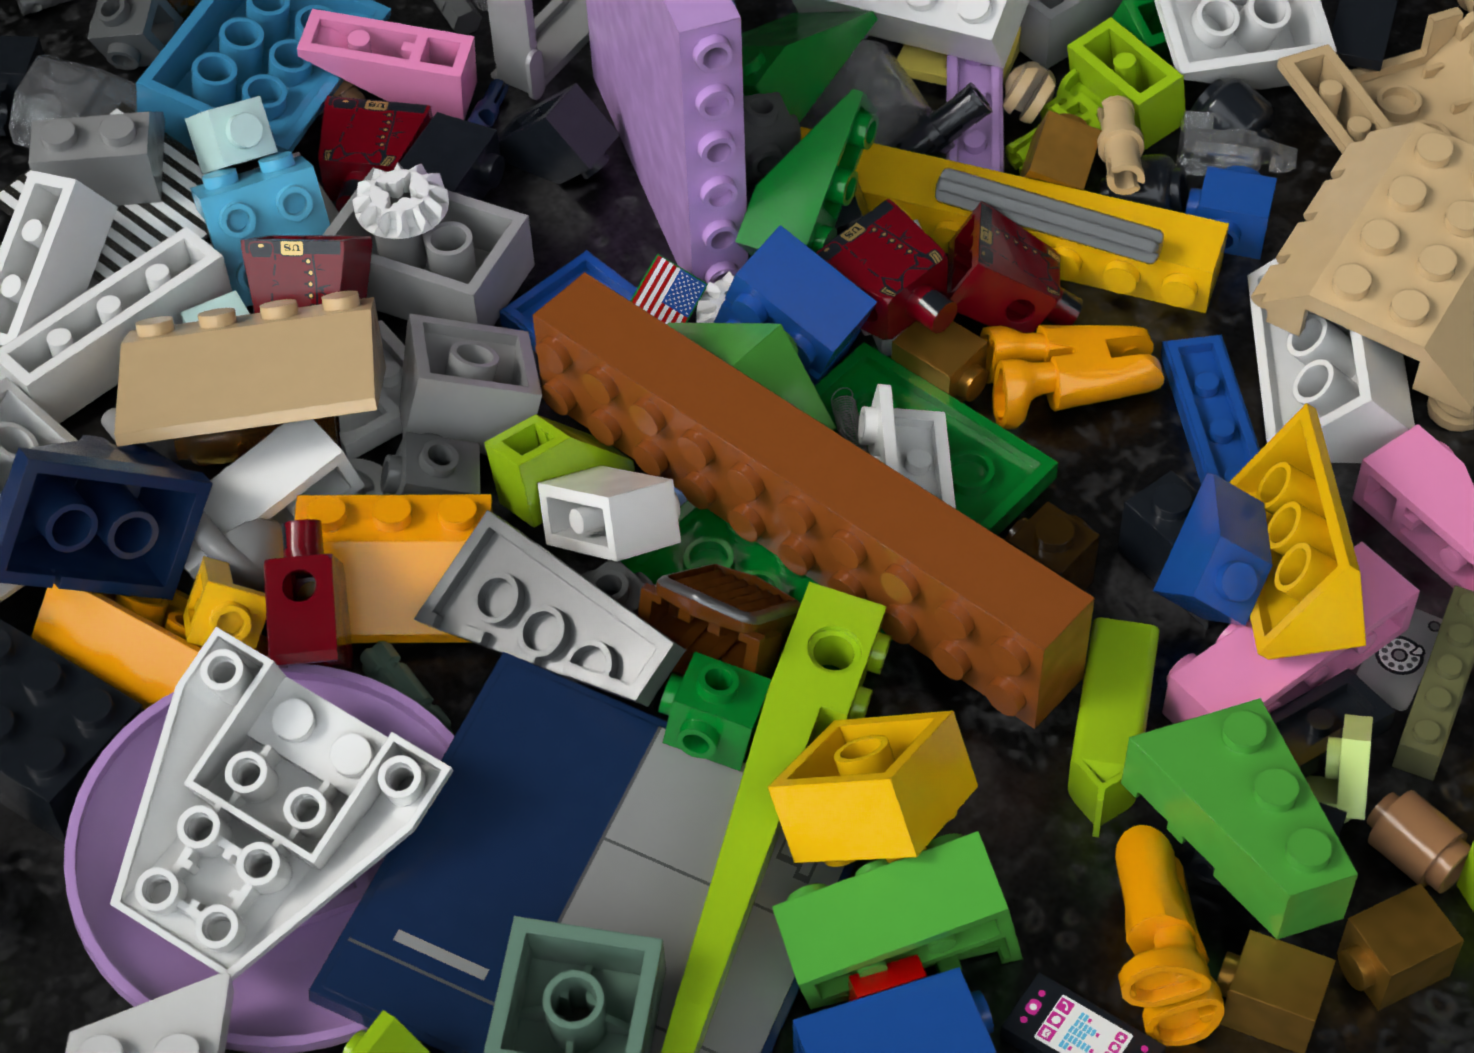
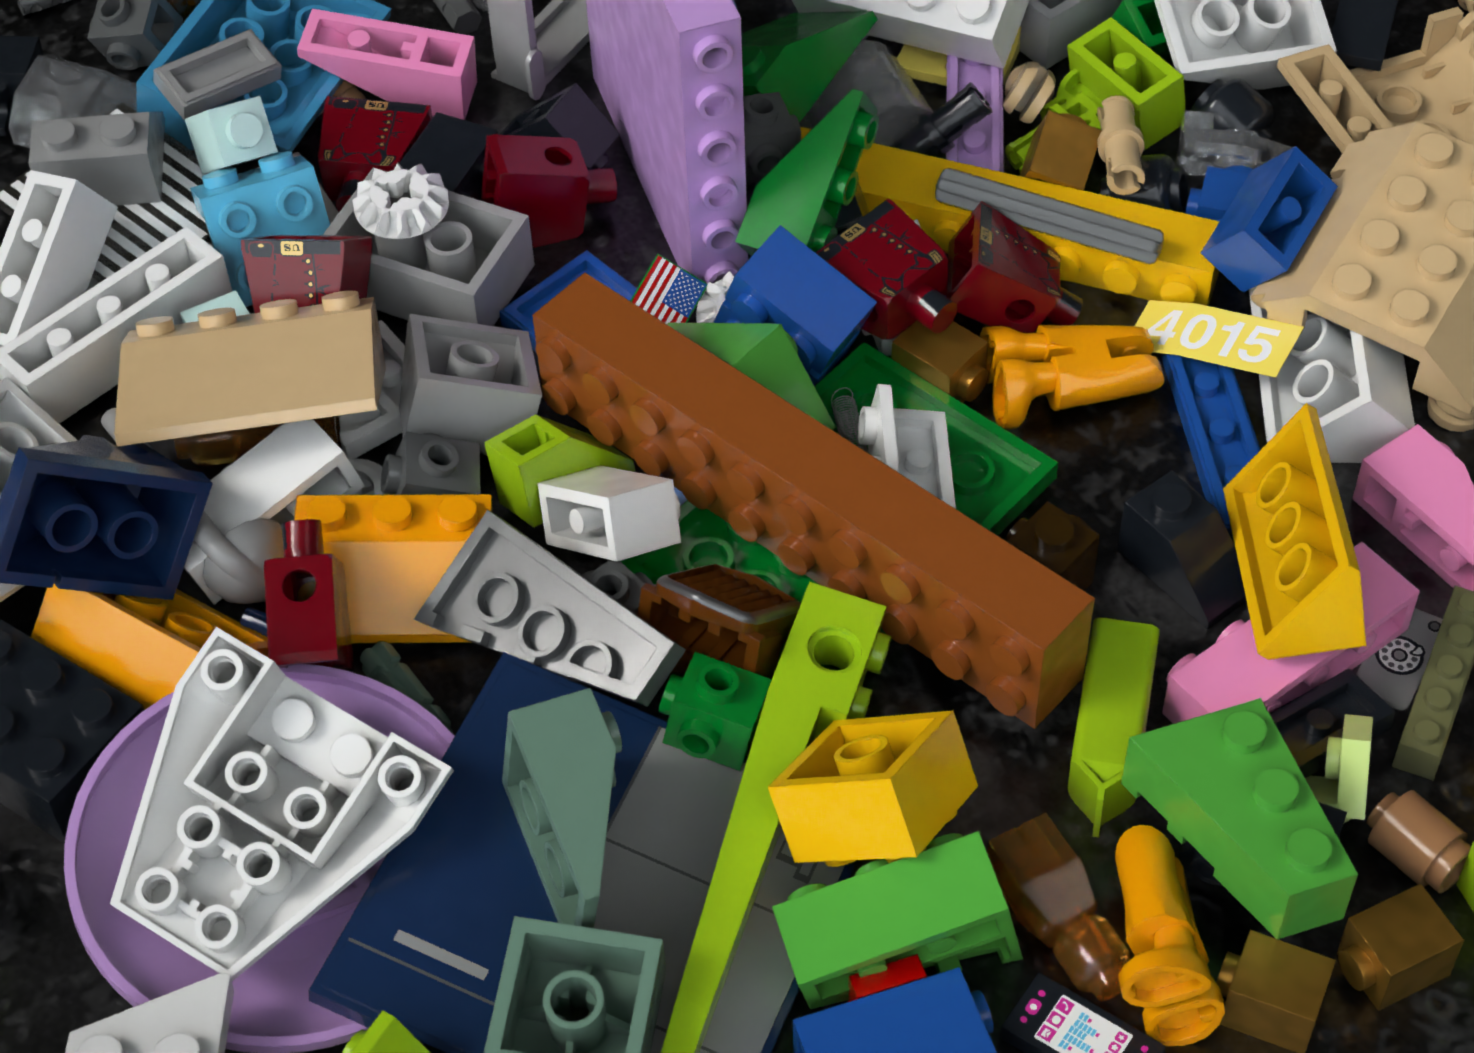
(217, 74): none -> light grey tile
(223, 605): yellow bracket -> none
(487, 109): dark blue pin -> none
(546, 182): none -> dark red torso
(560, 791): none -> sand green slope
(1056, 904): none -> clear orange piece
(1219, 336): none -> light yellow sticker
(1219, 555): blue slope -> none
(1269, 219): none -> blue brick

